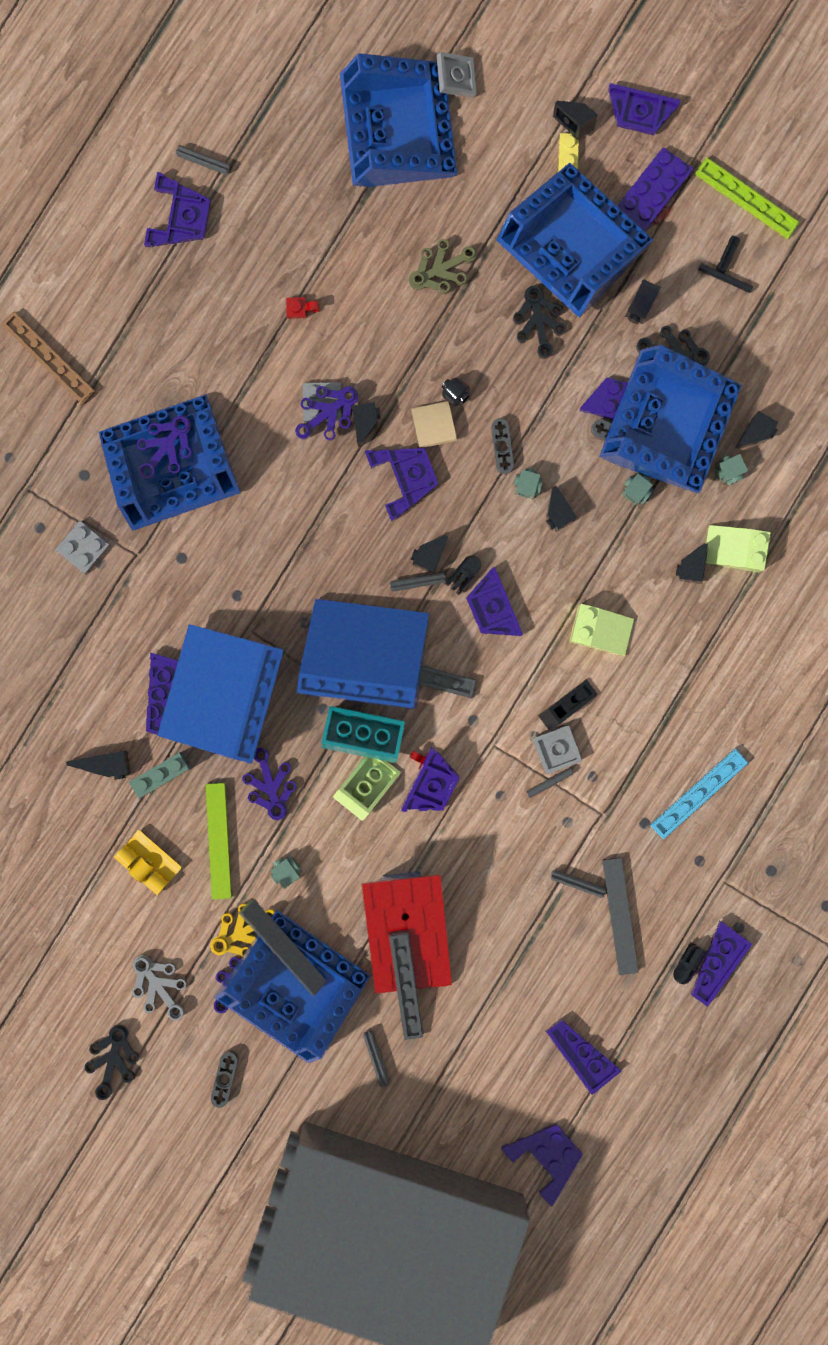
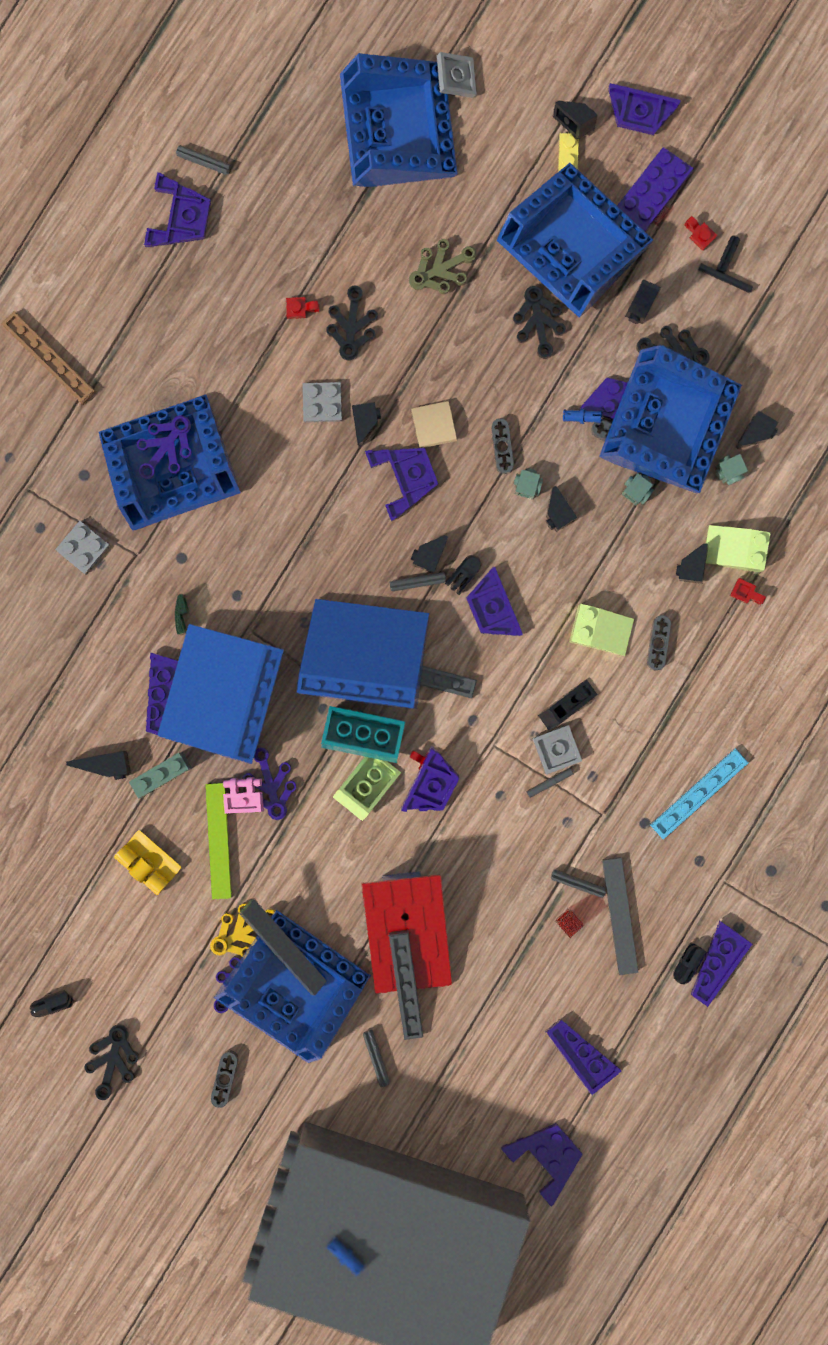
(51, 1004): none -> black arm
(157, 984): light grey plant -> none
(181, 609): none -> clear green slope
(243, 802): none -> bright pink plate
(285, 871): sand green brick -> none
(329, 411): dark purple plant -> none
(345, 1256): none -> blue pin
(351, 326): none -> black plant
(455, 391): black head -> none
(569, 922): none -> clear red brick
(582, 416): none -> blue pin
(666, 629): none -> dark grey beam
(702, 235): none -> red plate
(745, 591): none -> red plate
(747, 198): lime tile -> none

